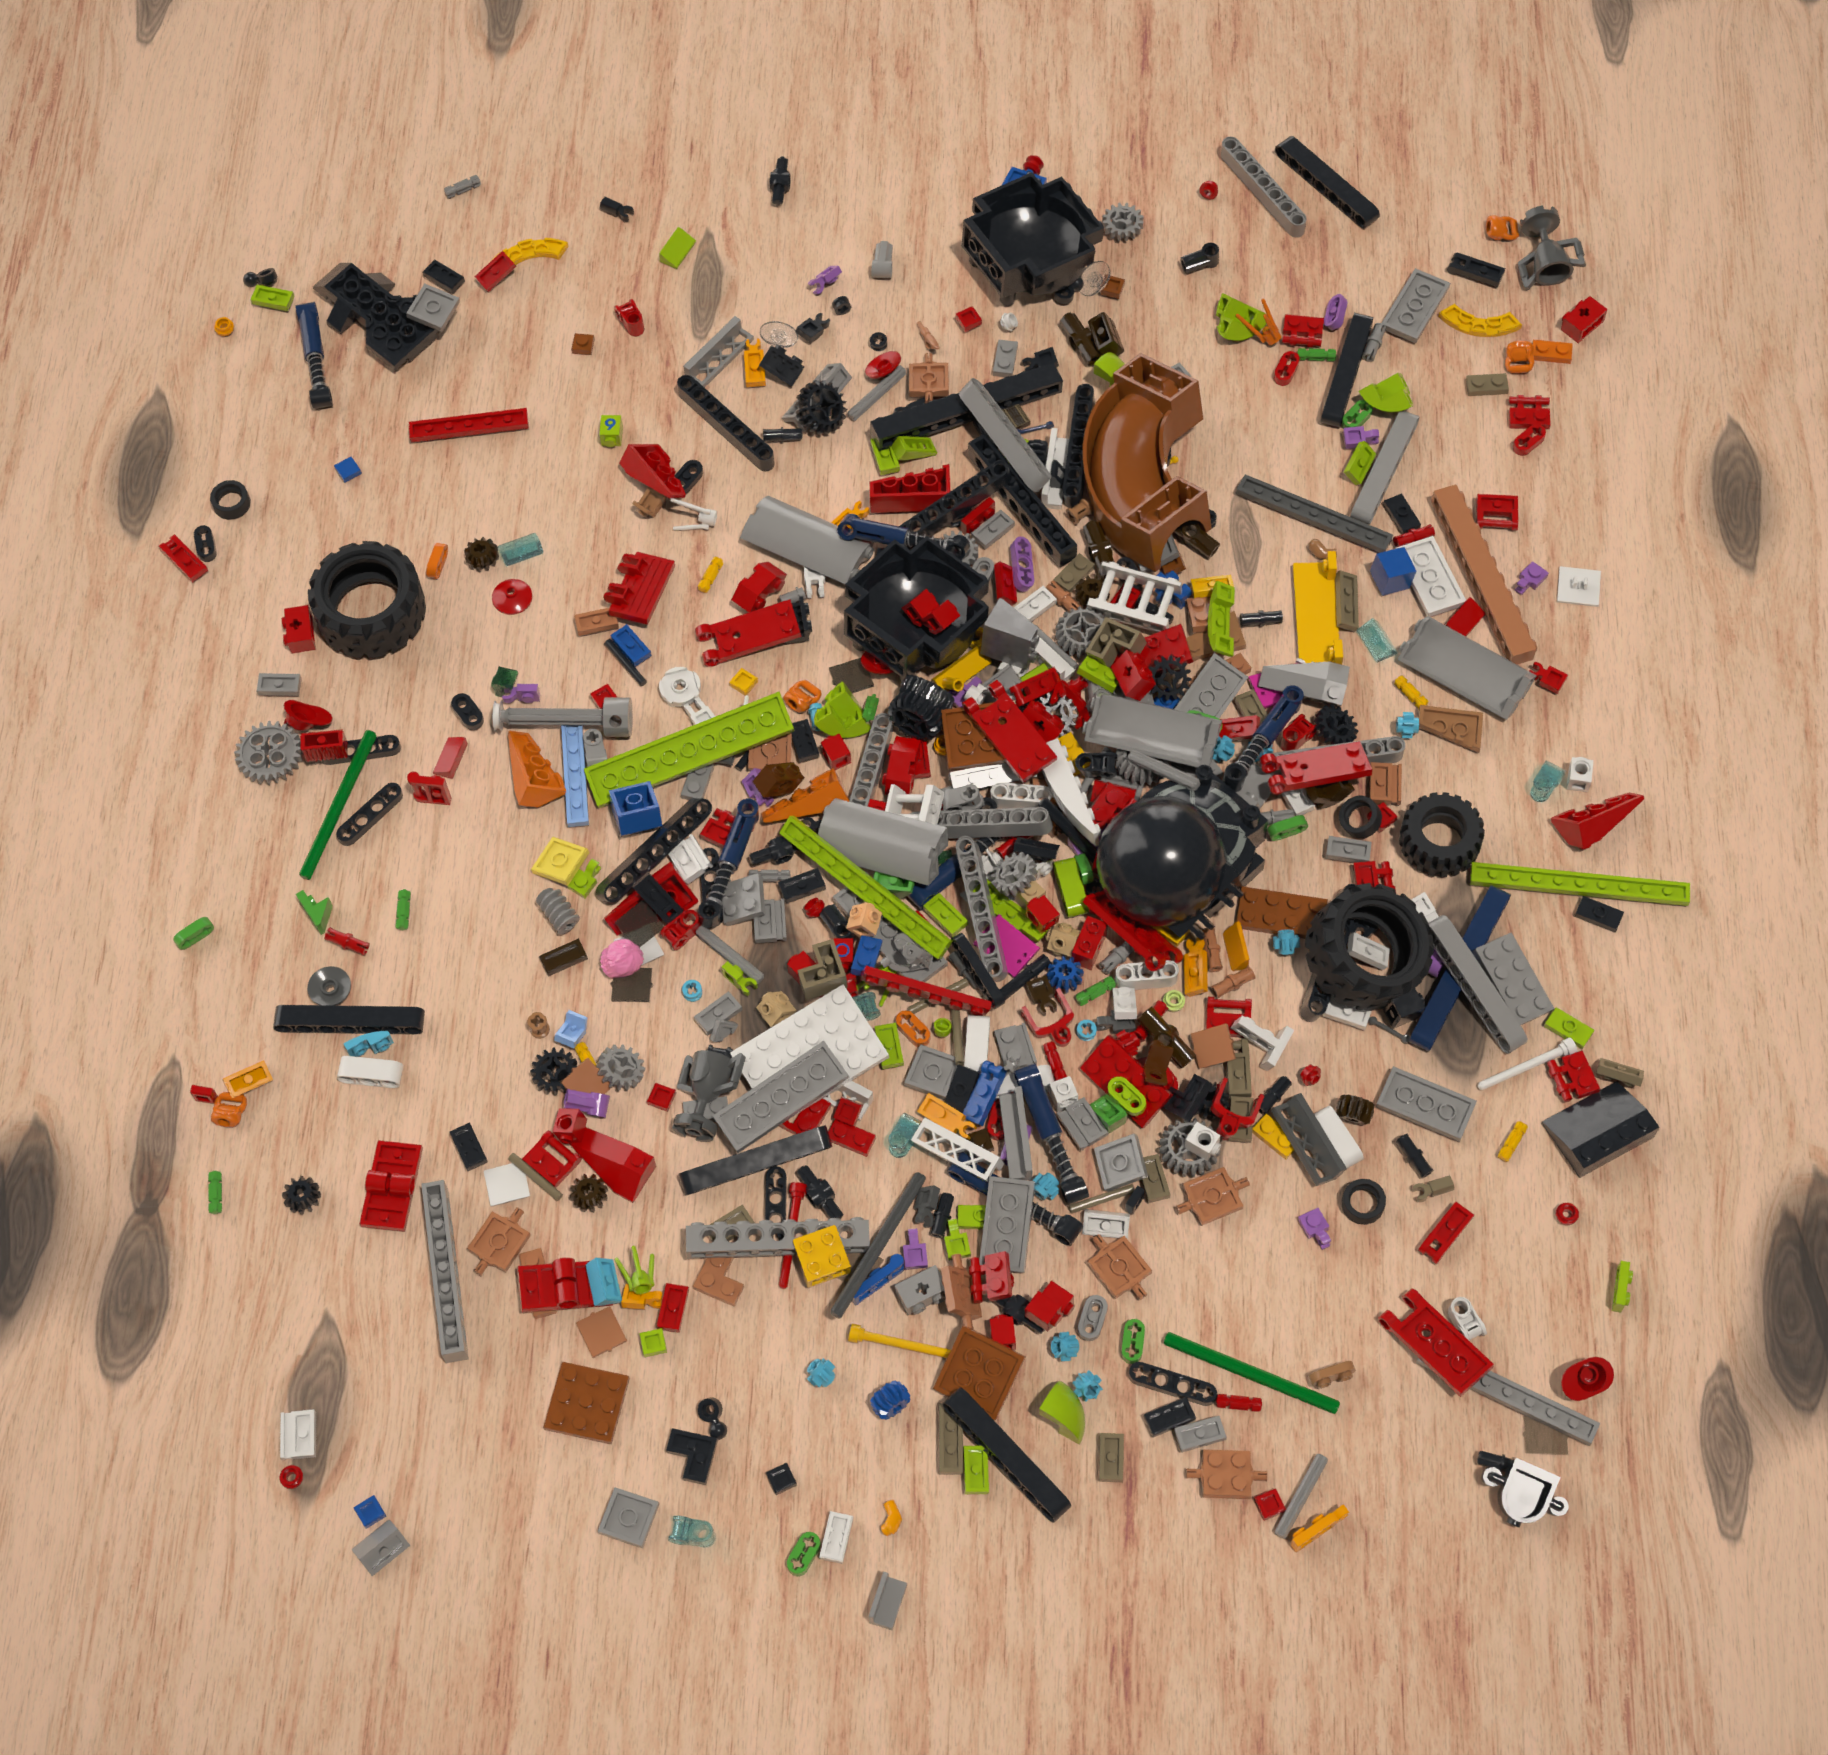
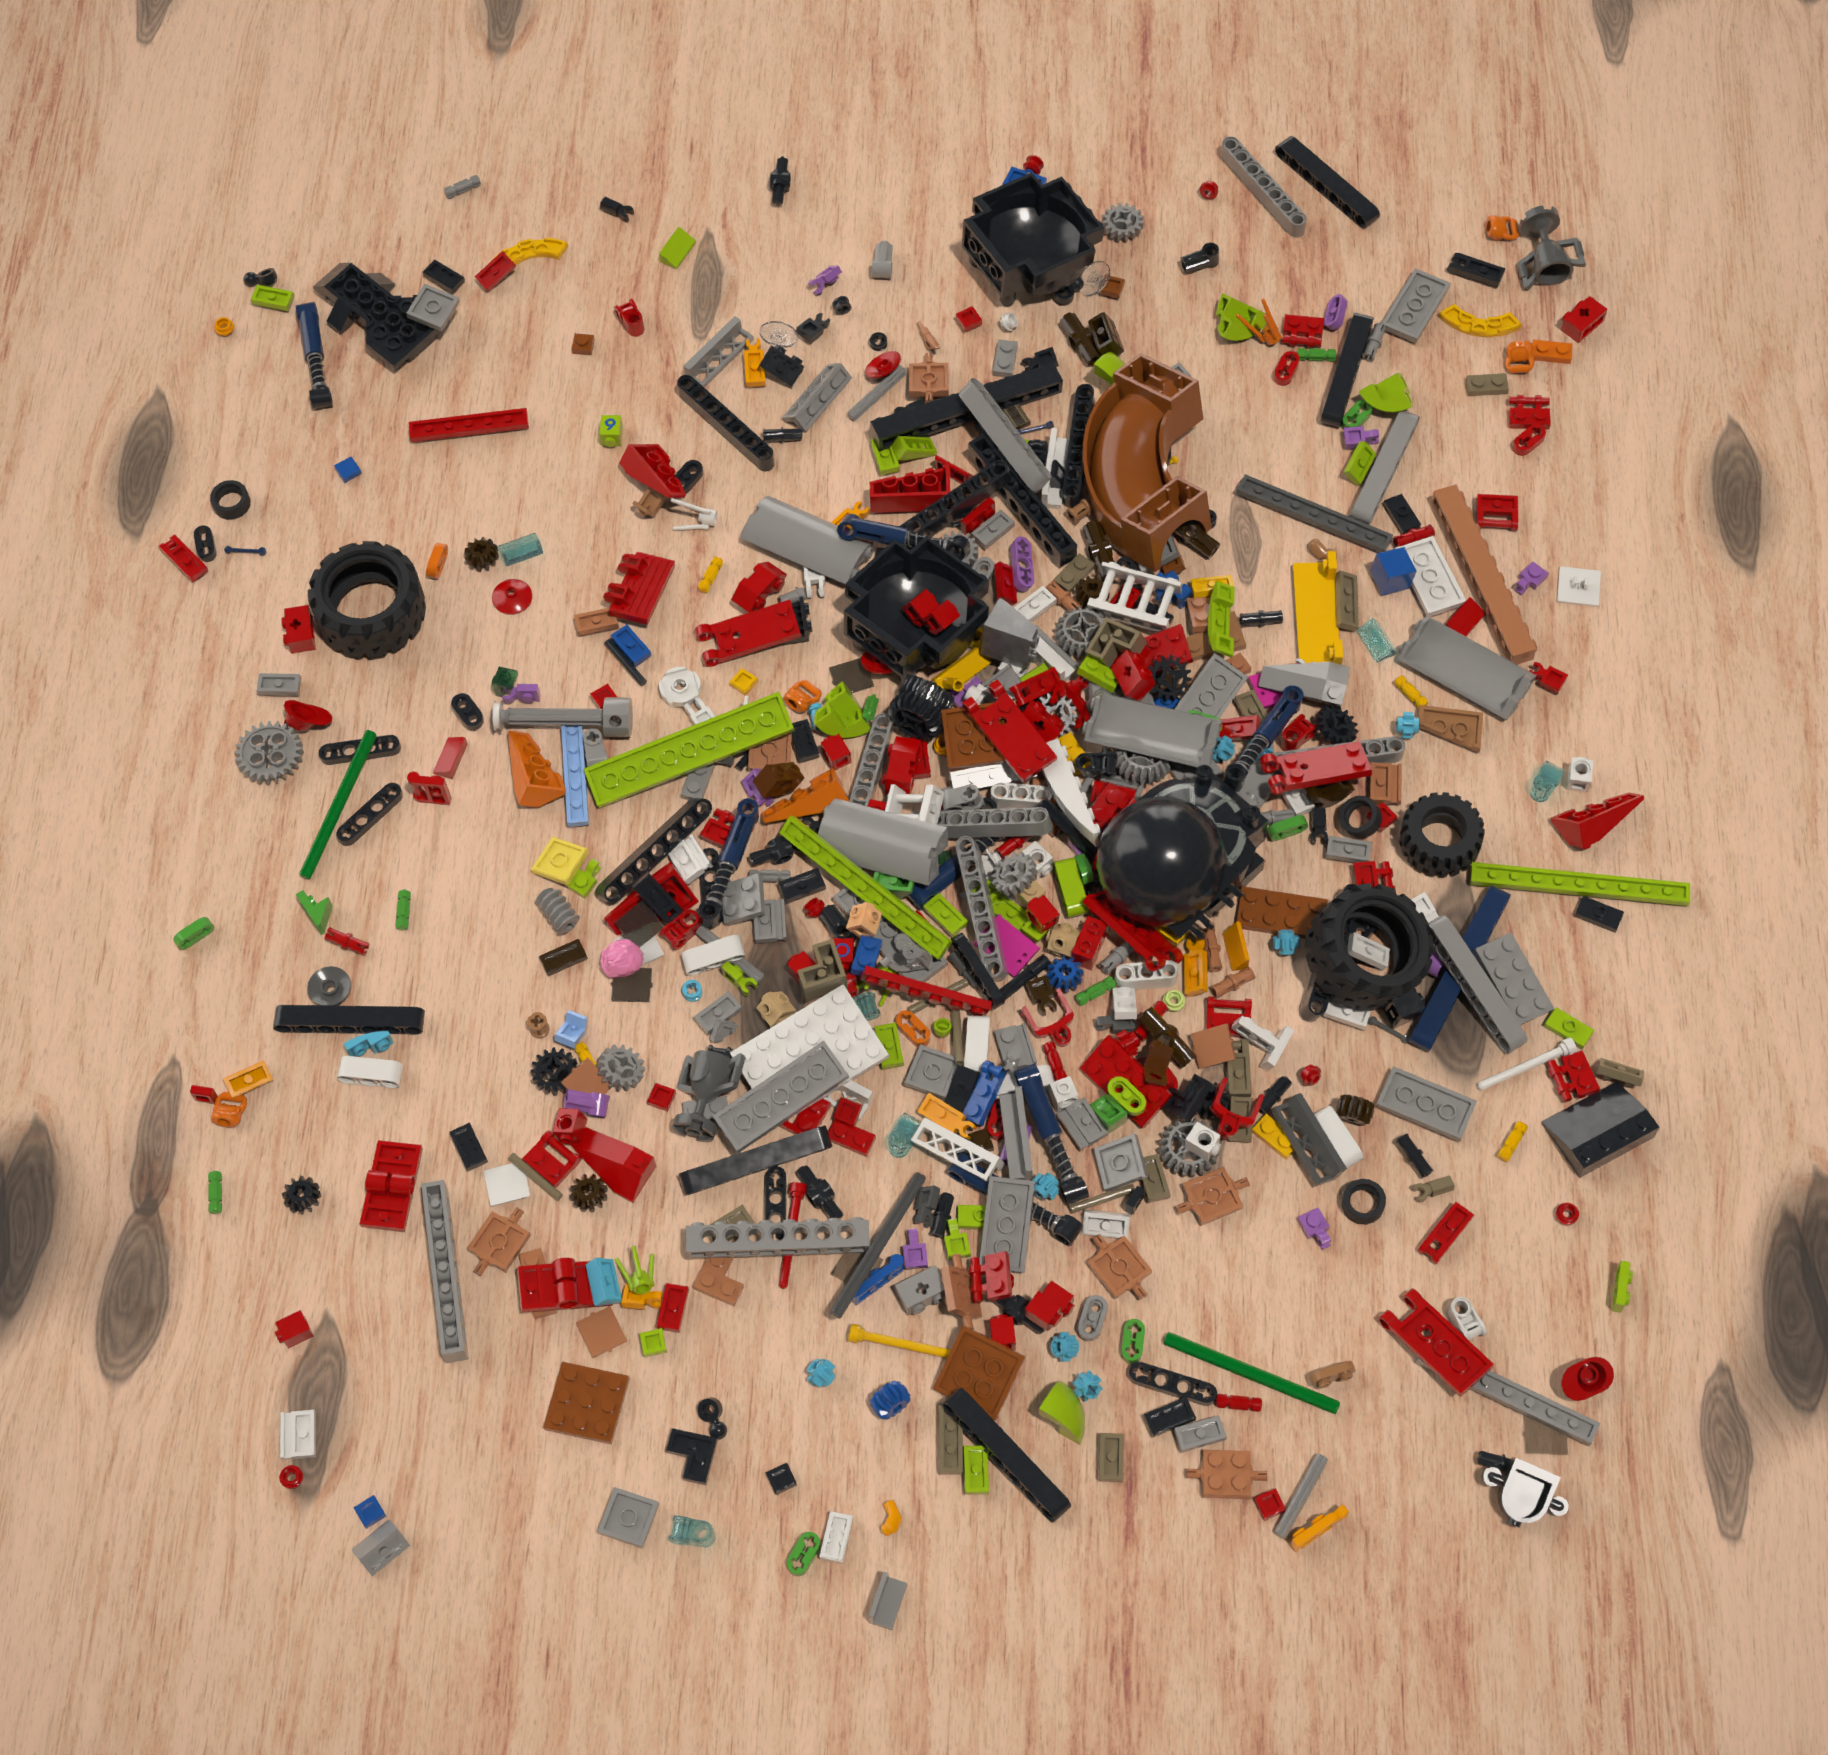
(262, 551): none -> dark blue hinge
(293, 1329): none -> red brick
(324, 745): red brick -> none
(635, 808): blue brick -> none
(713, 954): none -> white beam
(822, 1256): yellow bracket -> none
(824, 396): black gear -> none
(956, 472): none -> red slope
(1044, 850): black plate -> none
(1084, 1023): medium azure bush -> none
(1164, 770): light grey axle -> none
(1319, 824): none -> black bar

